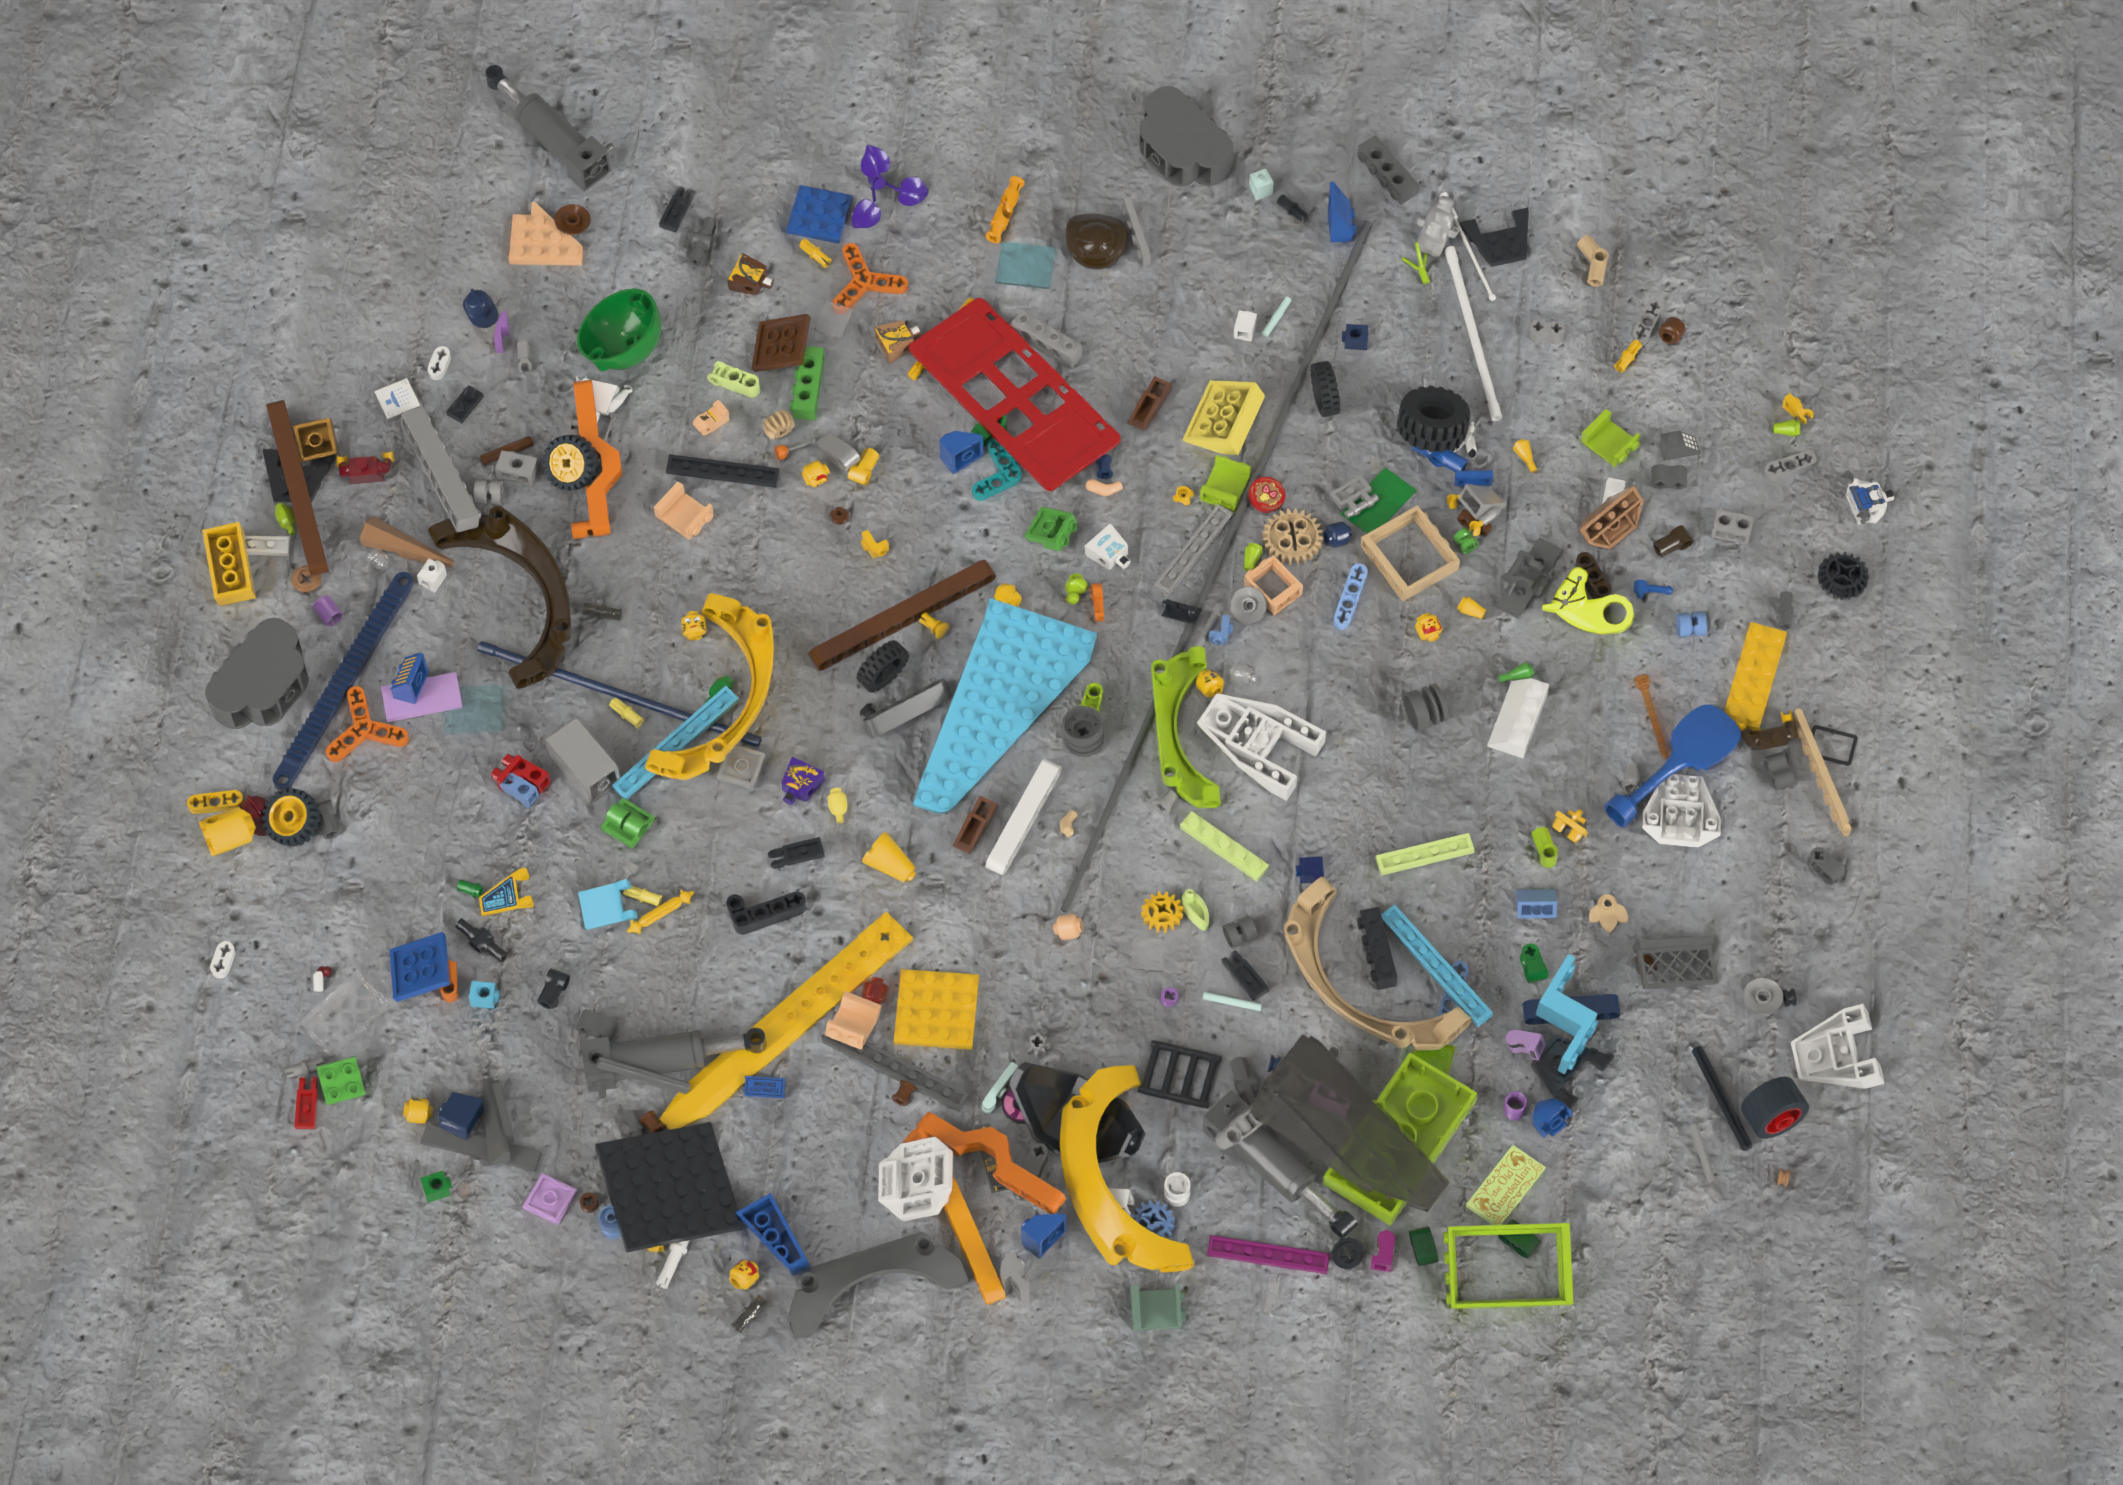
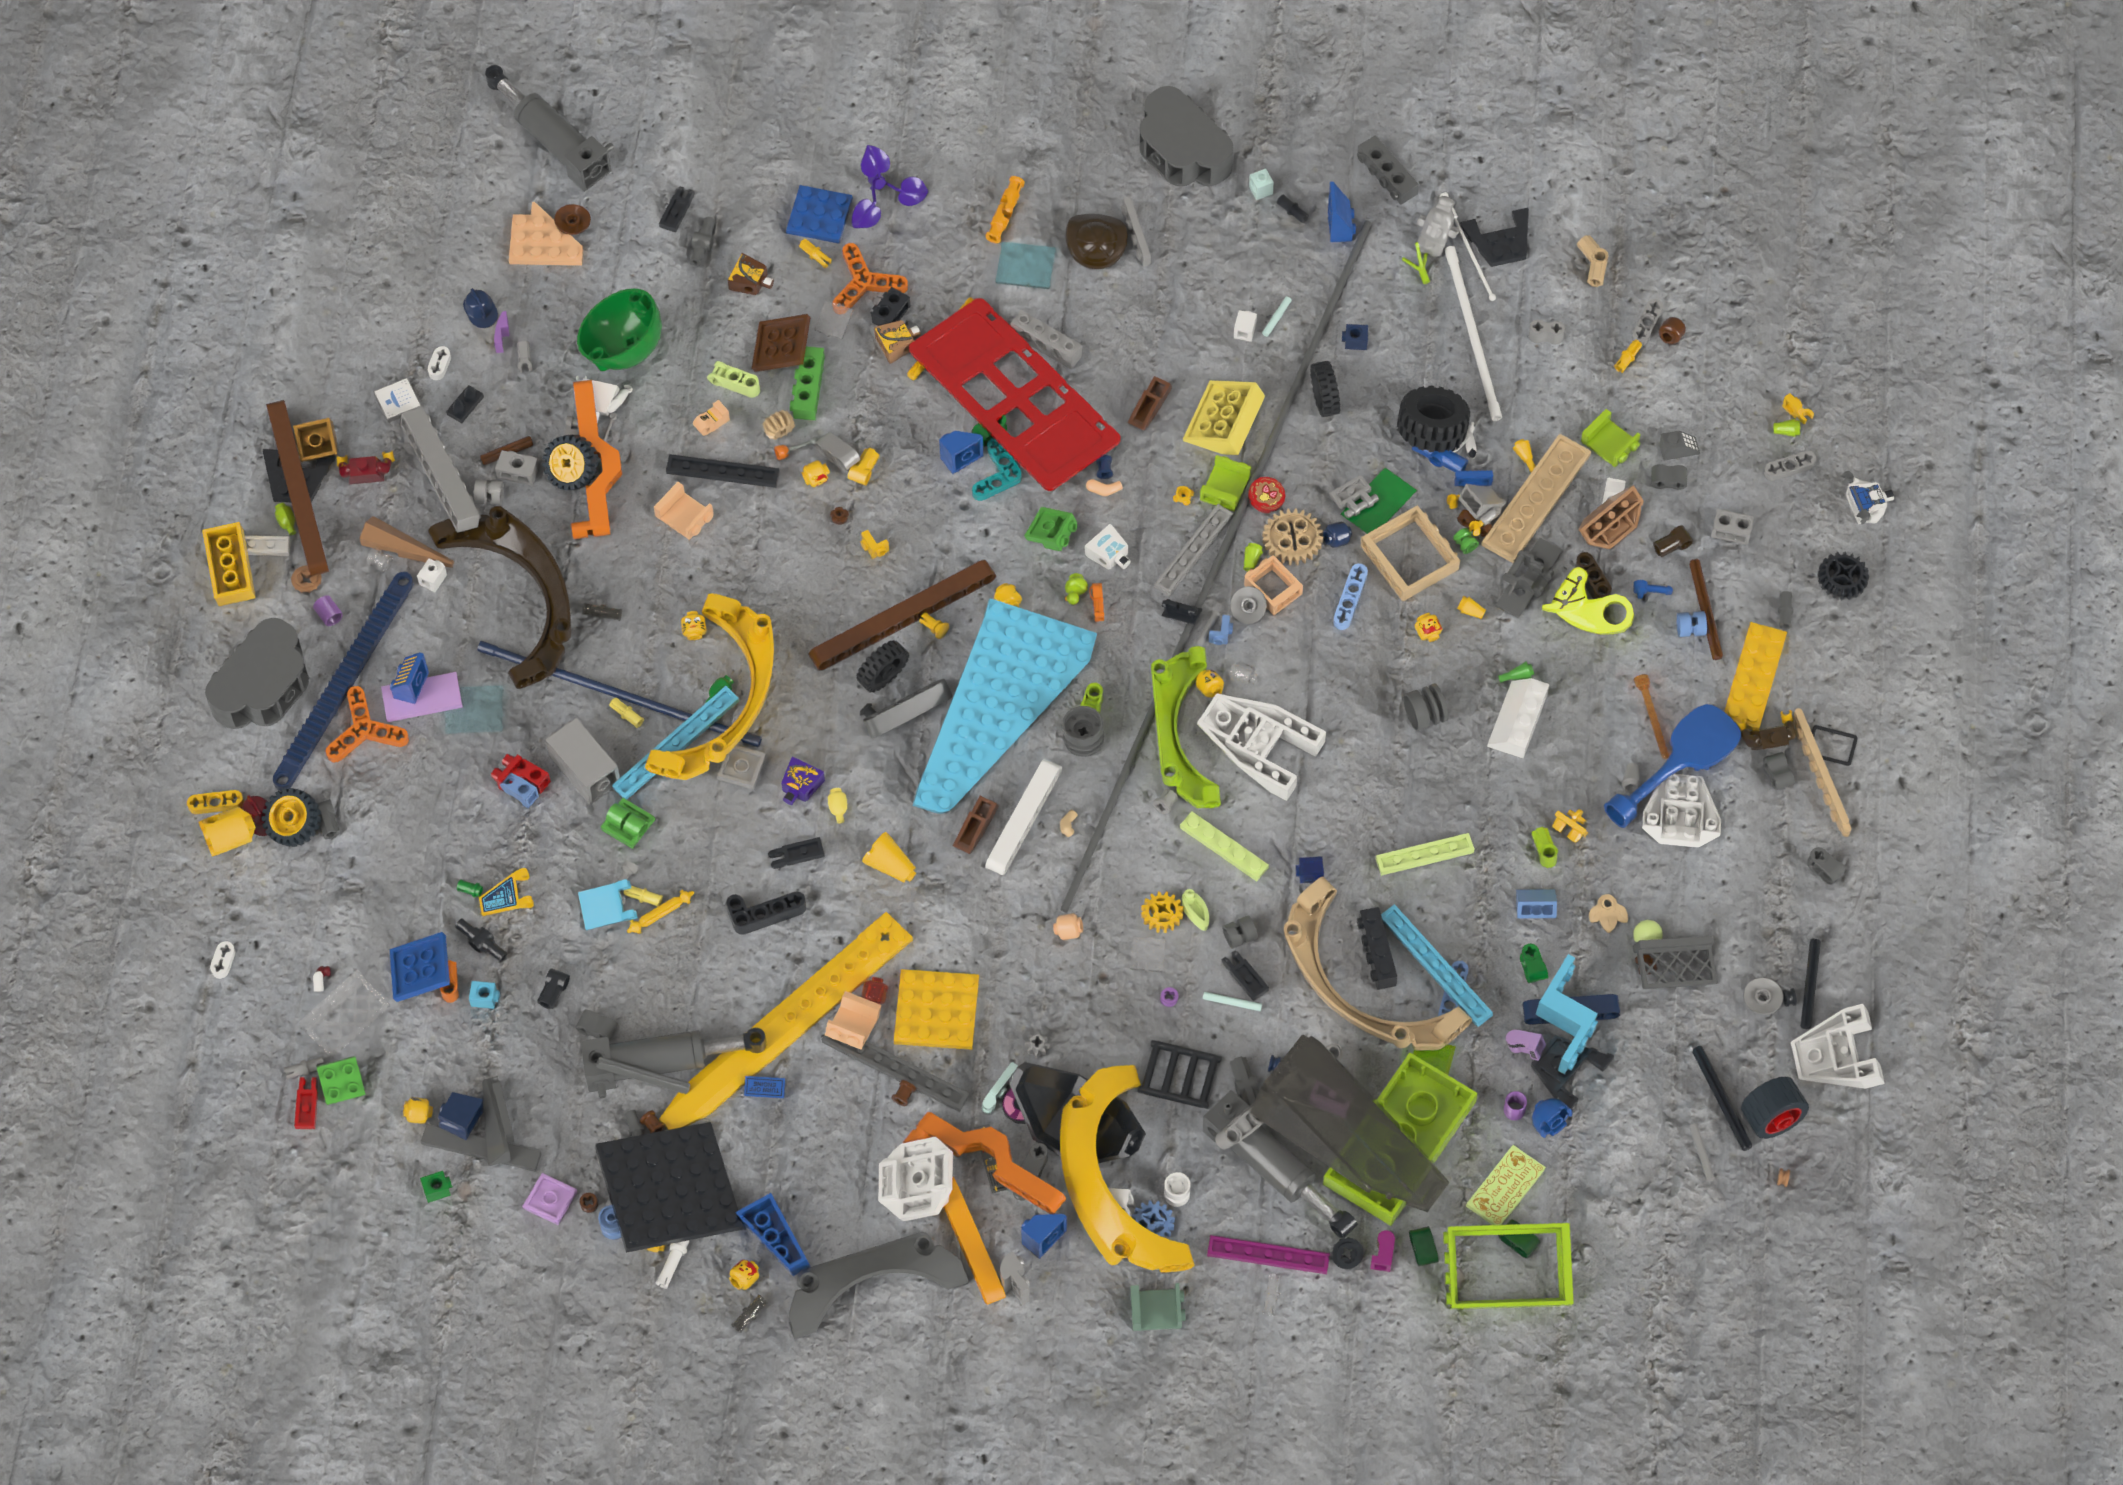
(894, 311): none -> black brick
(1536, 498): none -> tan plate
(1647, 931): none -> yellowish green hair
(1705, 605): none -> reddish brown axle
(1810, 983): none -> black axle

